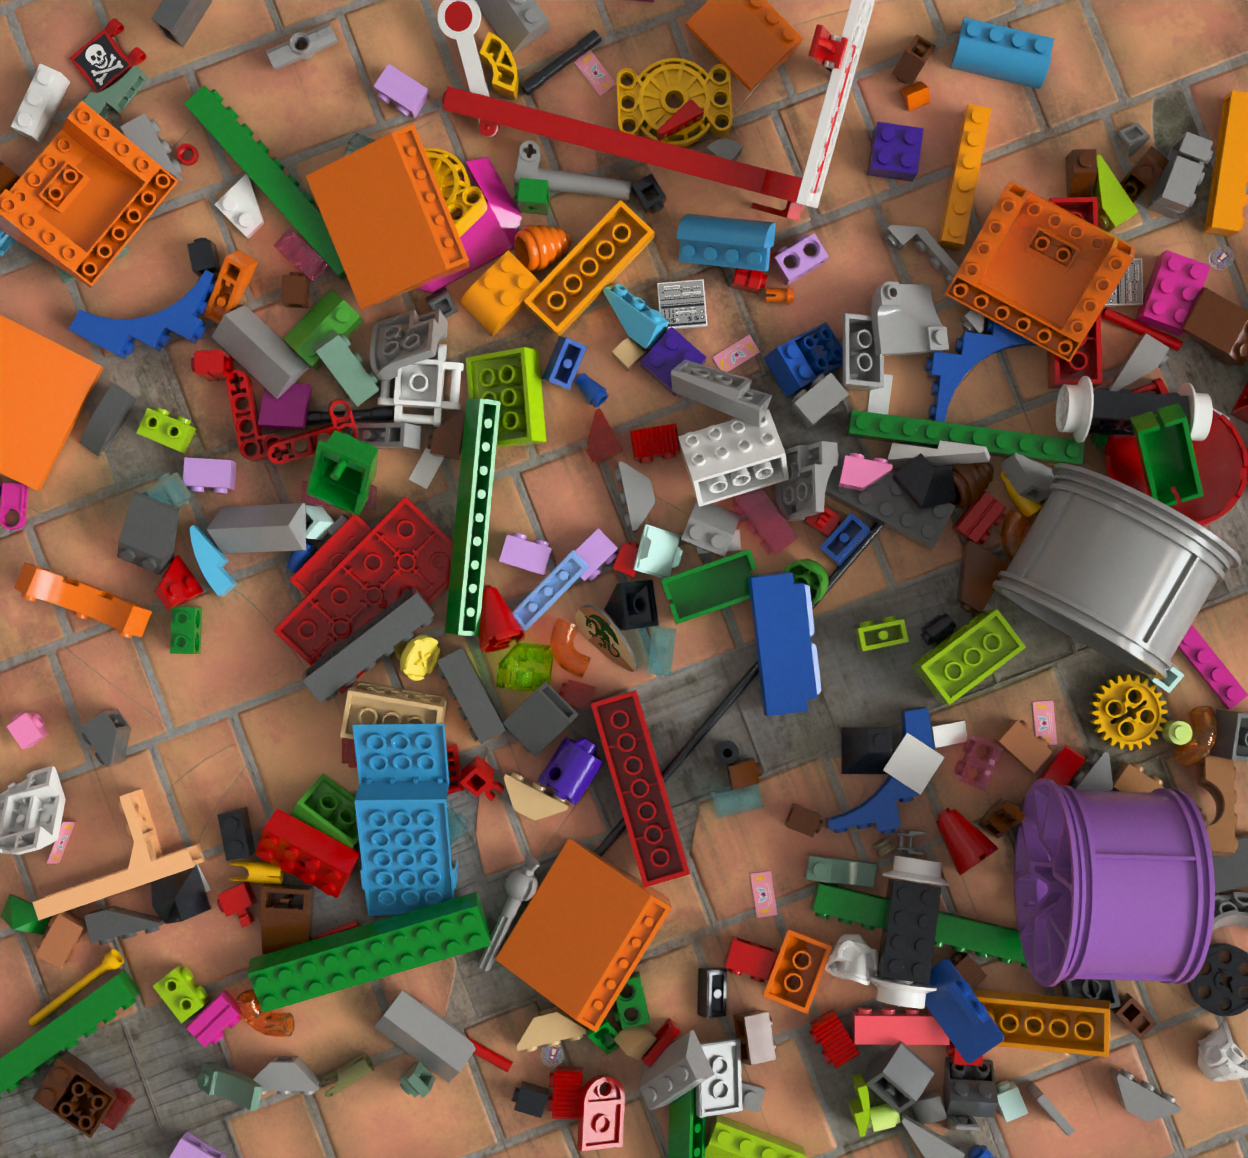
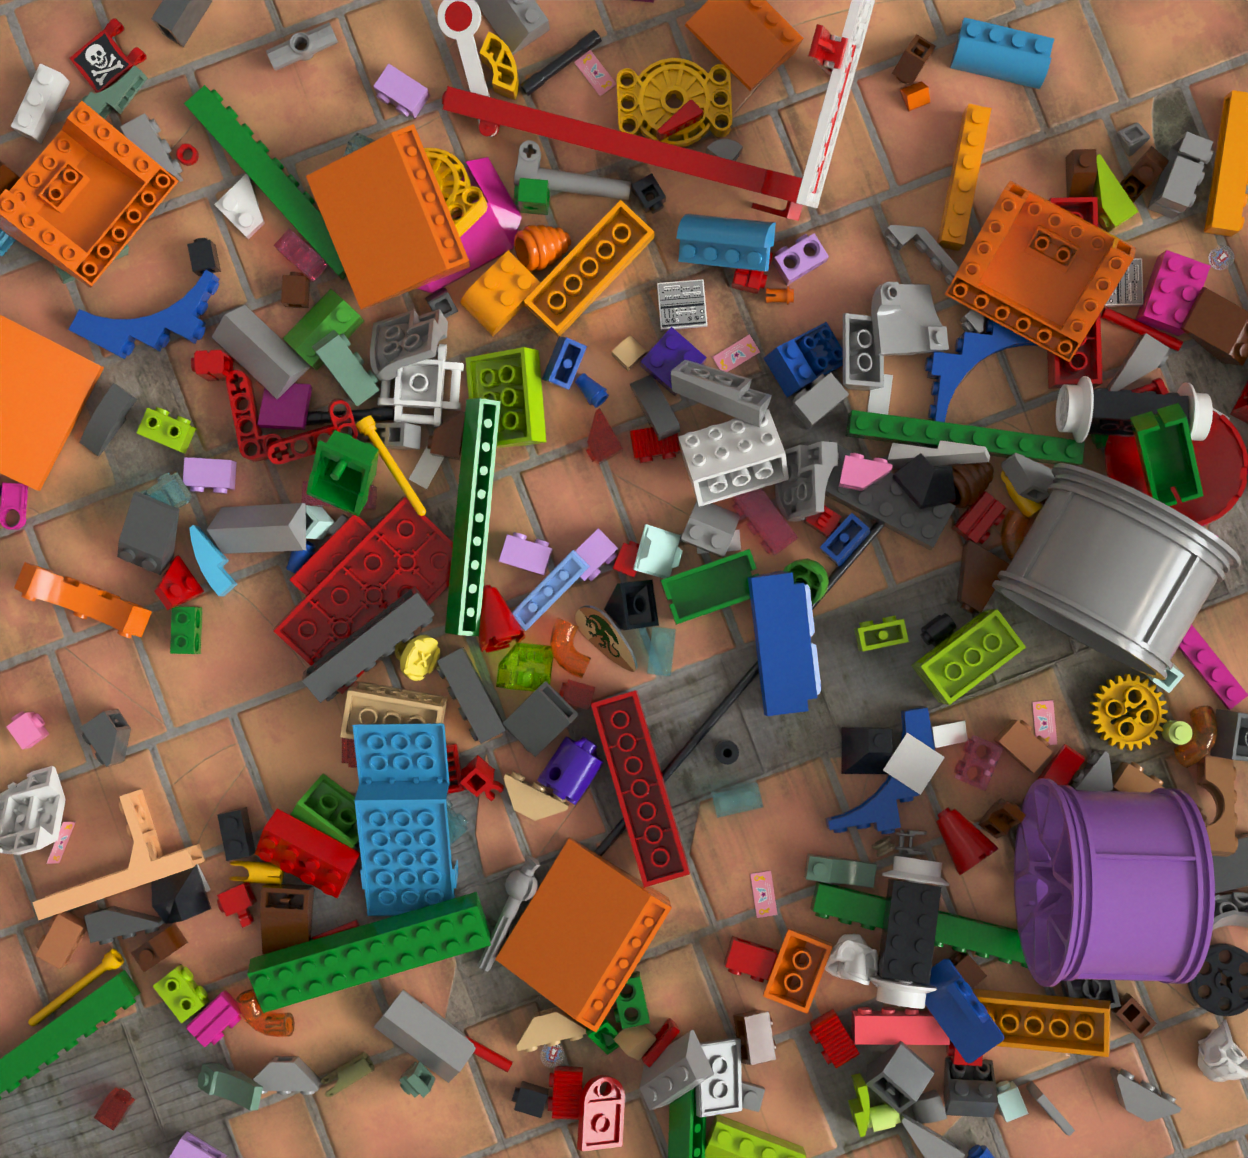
(22, 916): green slope -> none
(75, 1094): reddish brown slope -> none
(159, 947): none -> reddish brown brick
(230, 285): orange slope -> none
(368, 428): none -> yellow piece
(636, 495): light grey slope -> none
(639, 321): medium azure slope -> none
(655, 407): none -> dark grey slope
(712, 992): black slope -> none
(744, 773): reddish brown slope -> none
(803, 820): reddish brown brick -> none
(895, 151): dark purple brick -> none
(963, 1123): light grey slope -> none

